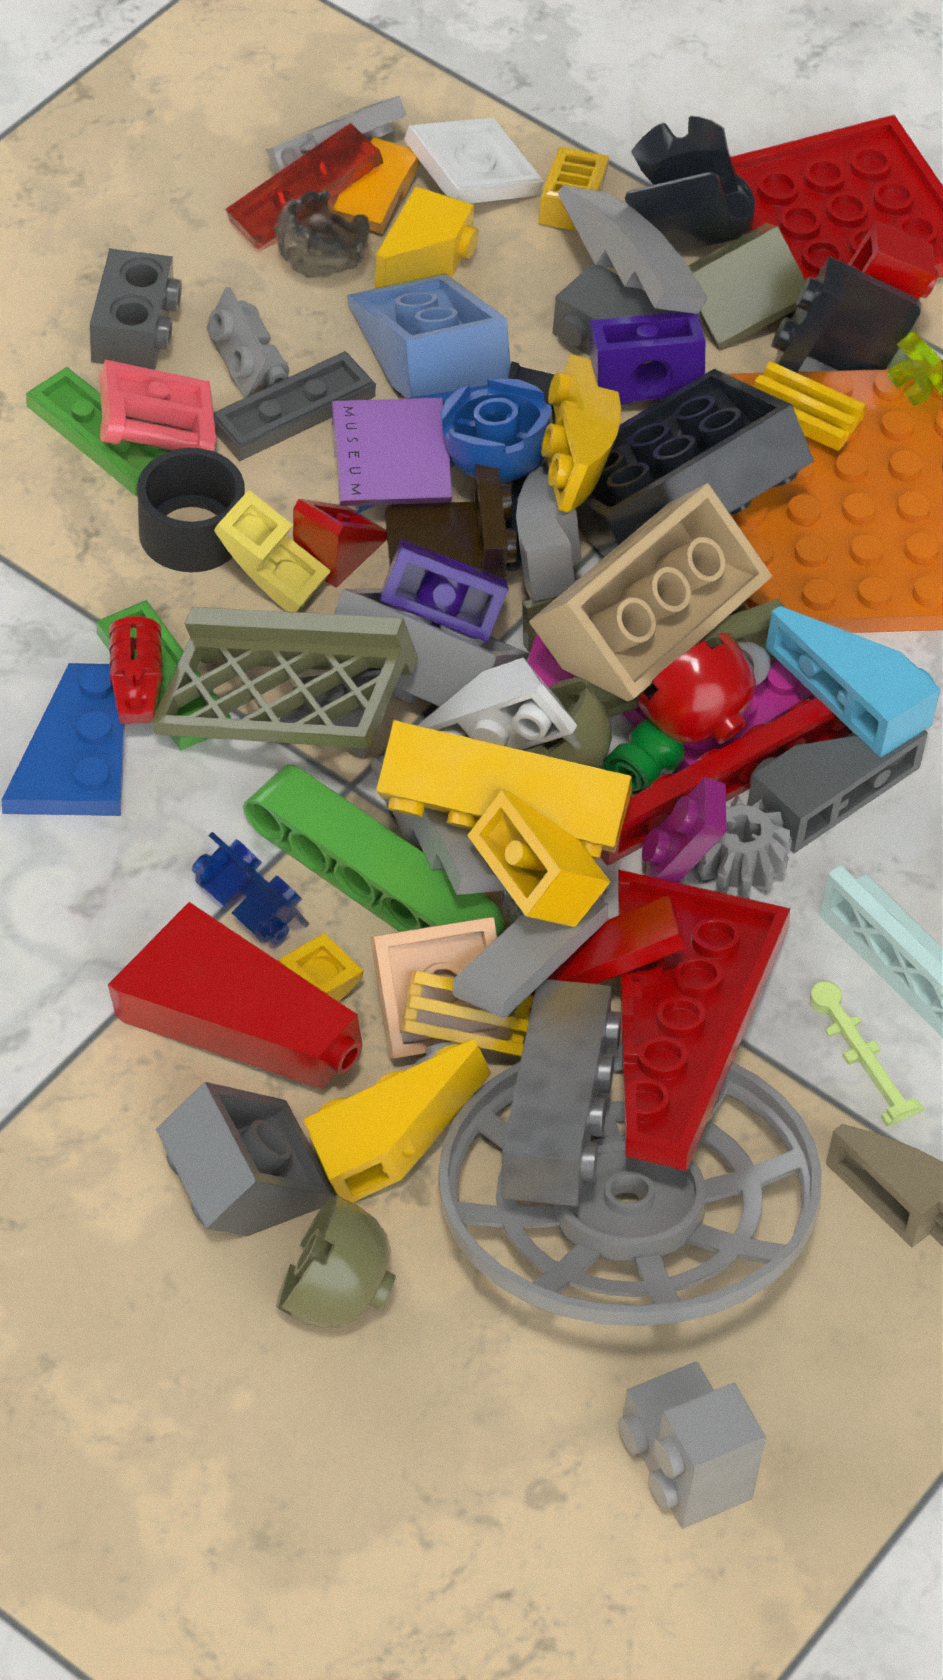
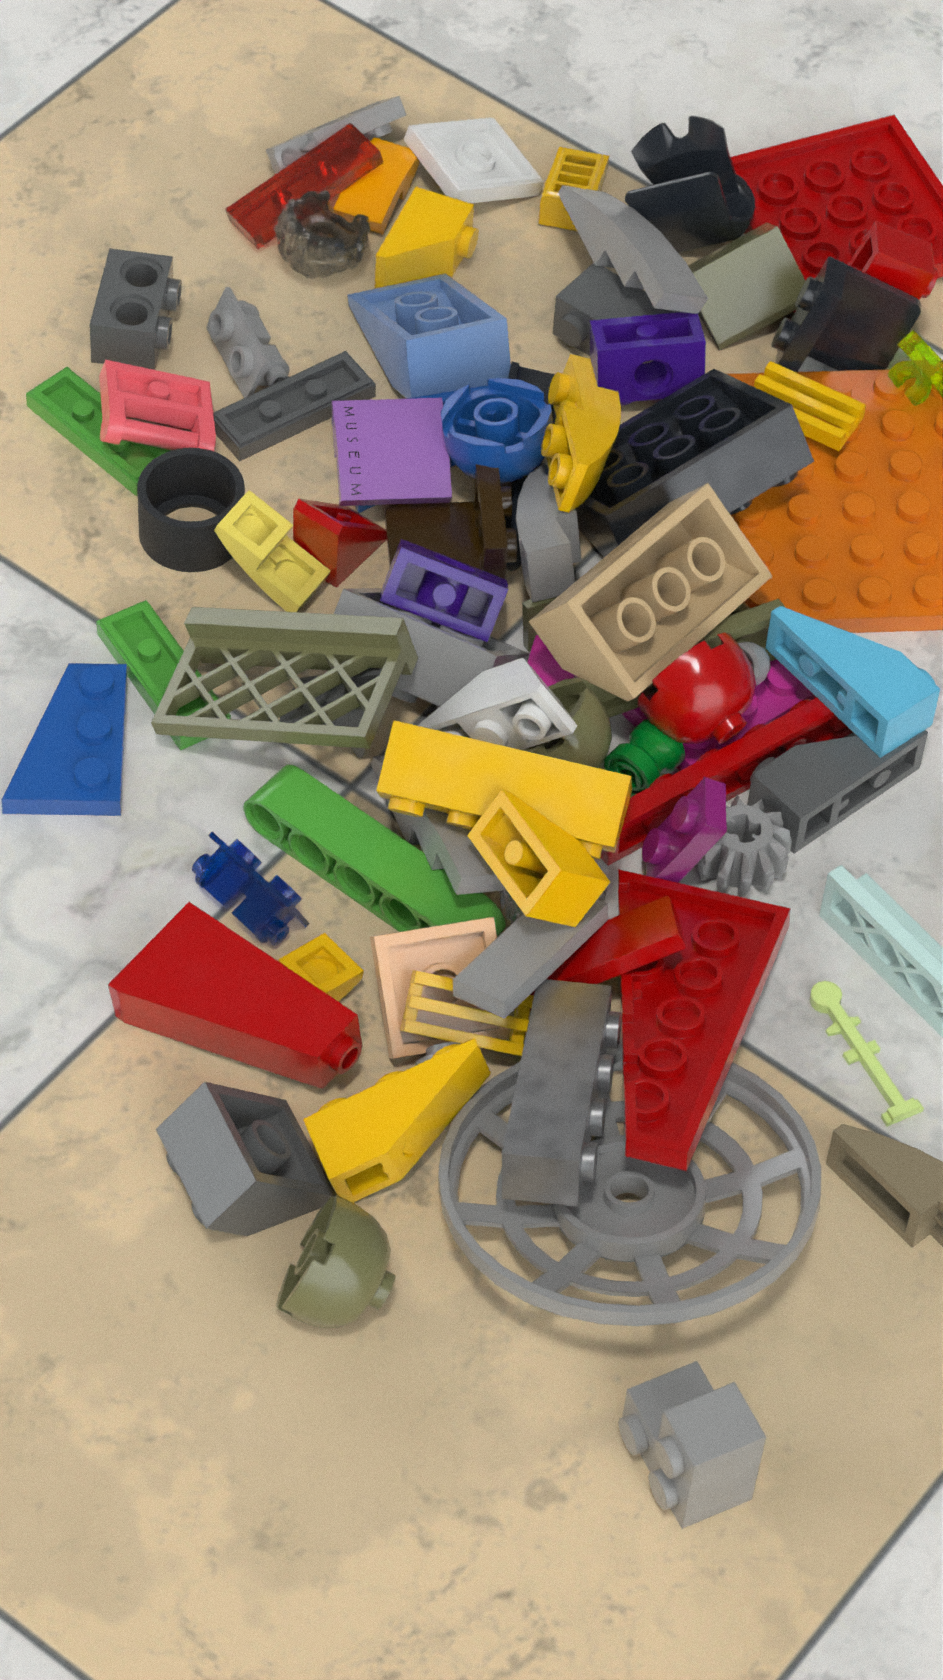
(135, 681): red hinge -> none

